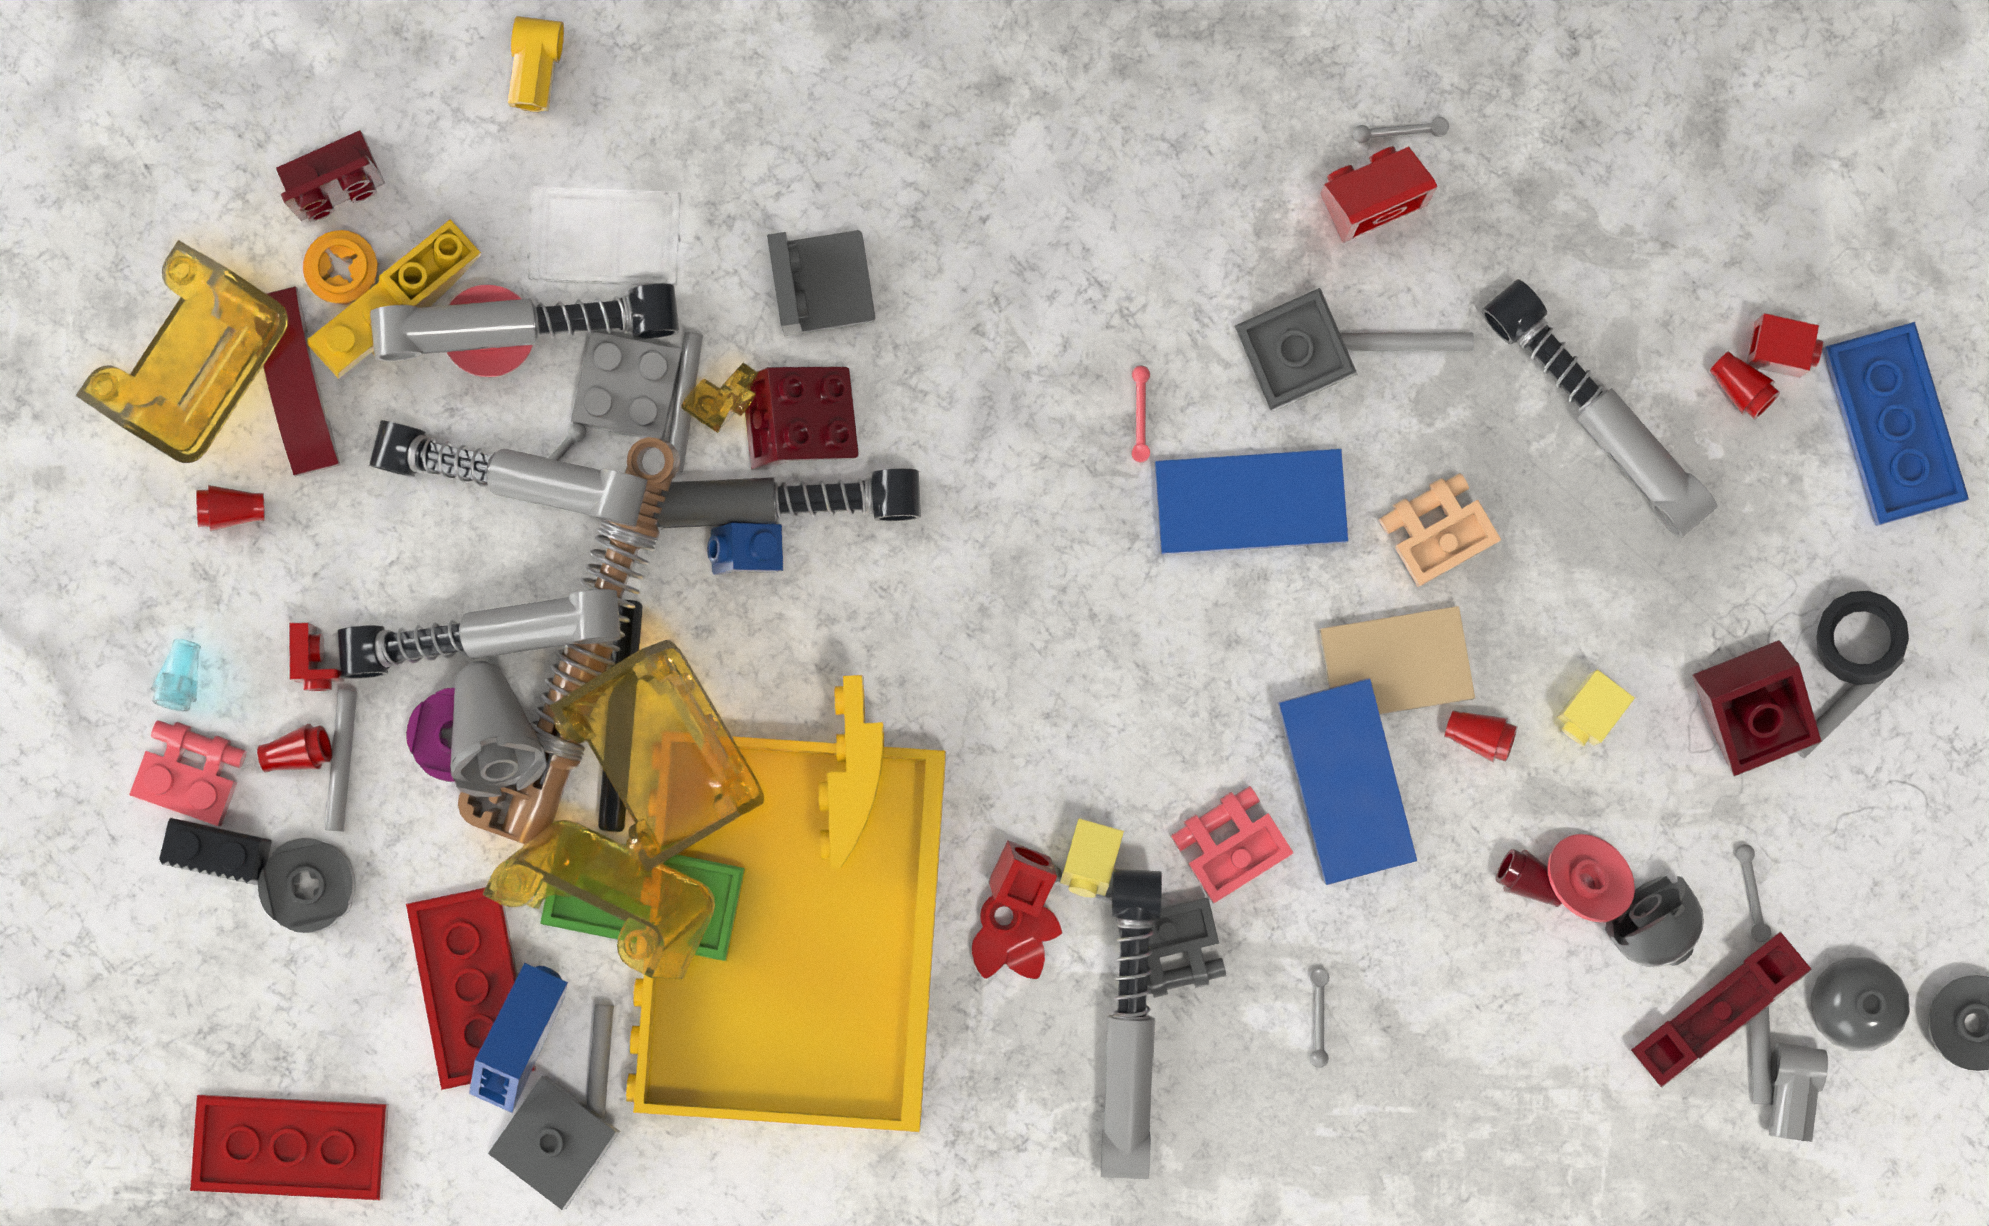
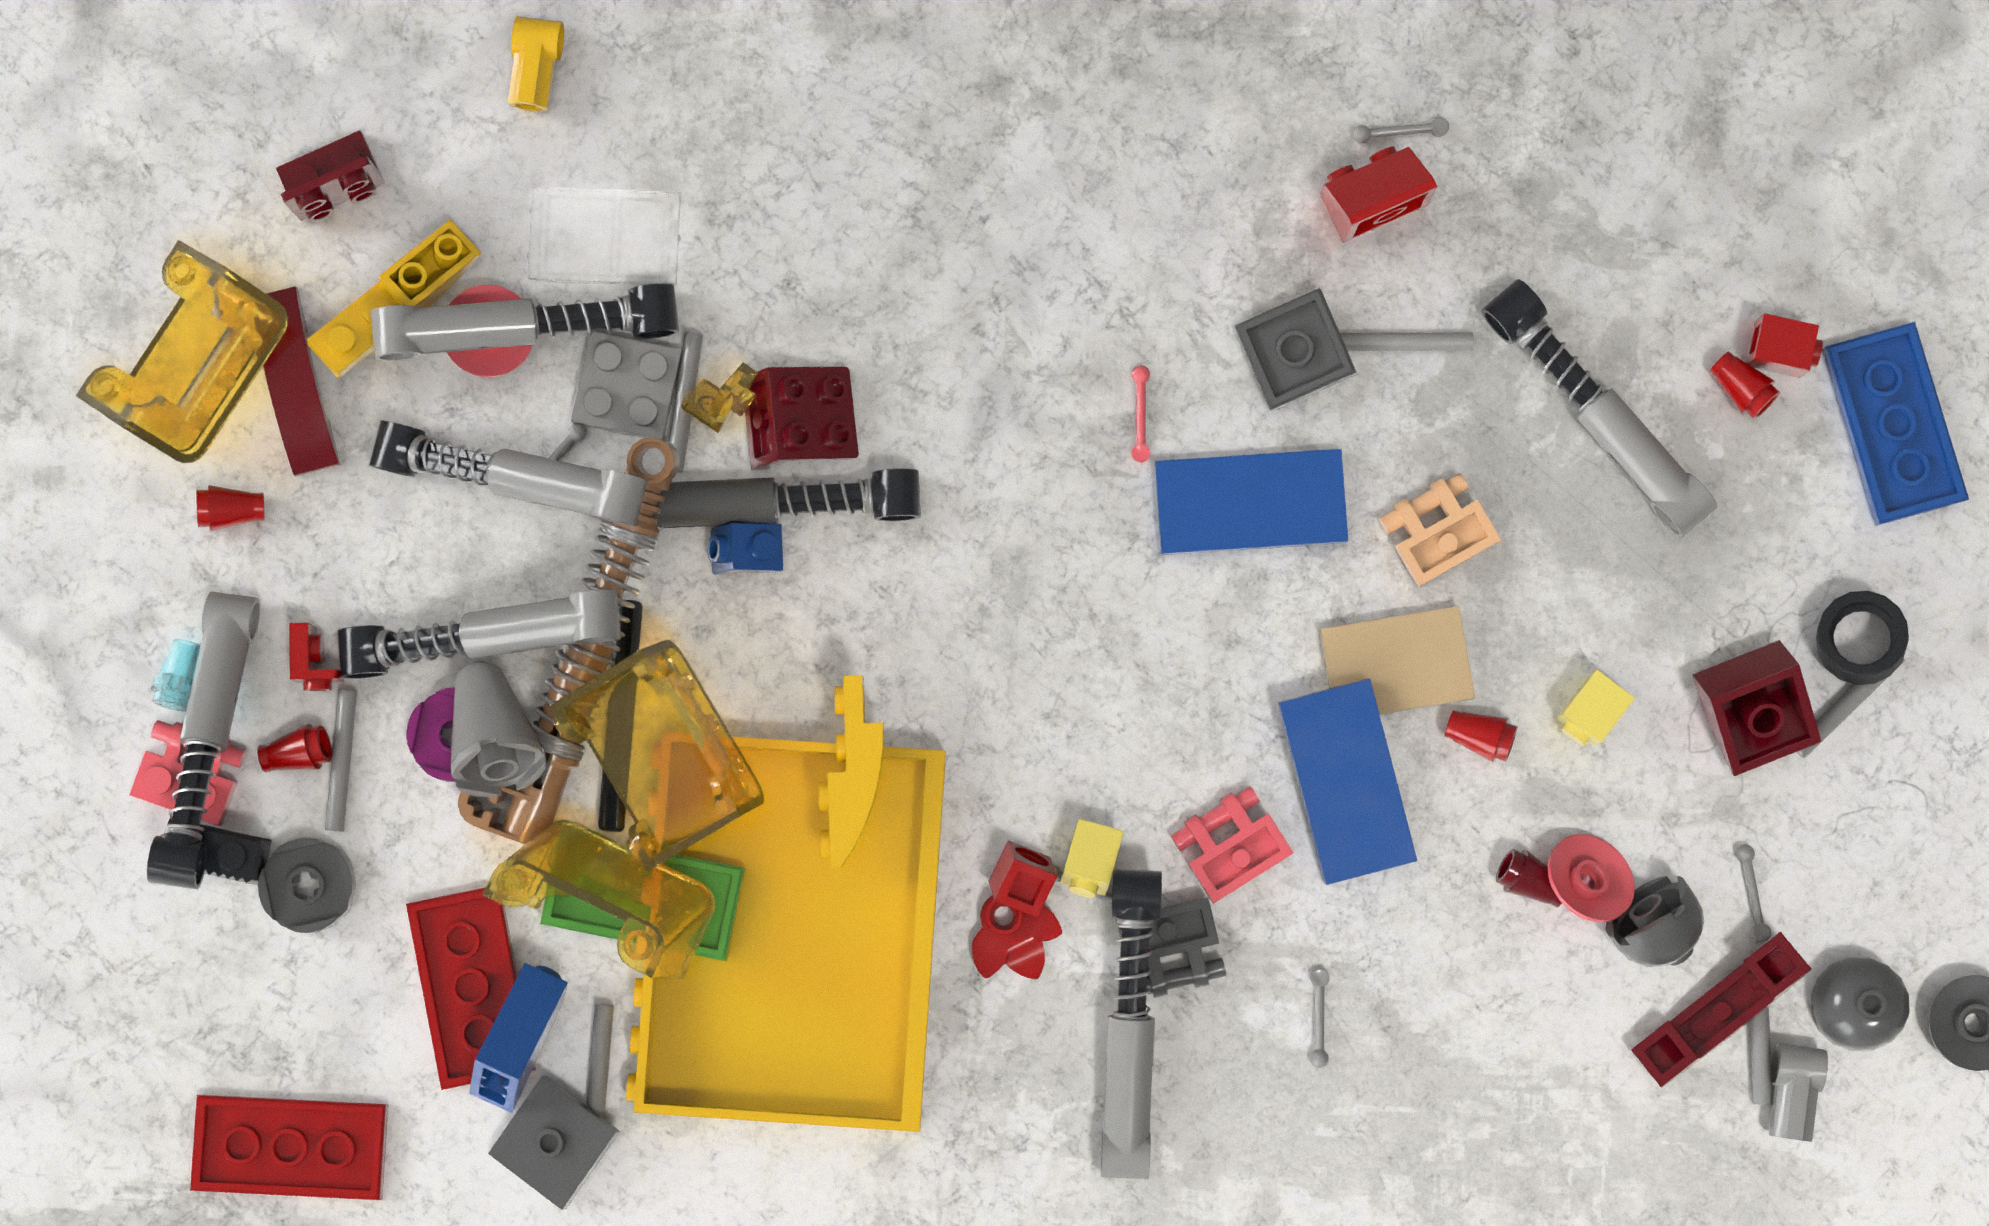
(227, 630): none -> piece
(318, 266): light orange gear -> none
(821, 281): dark grey bracket -> none

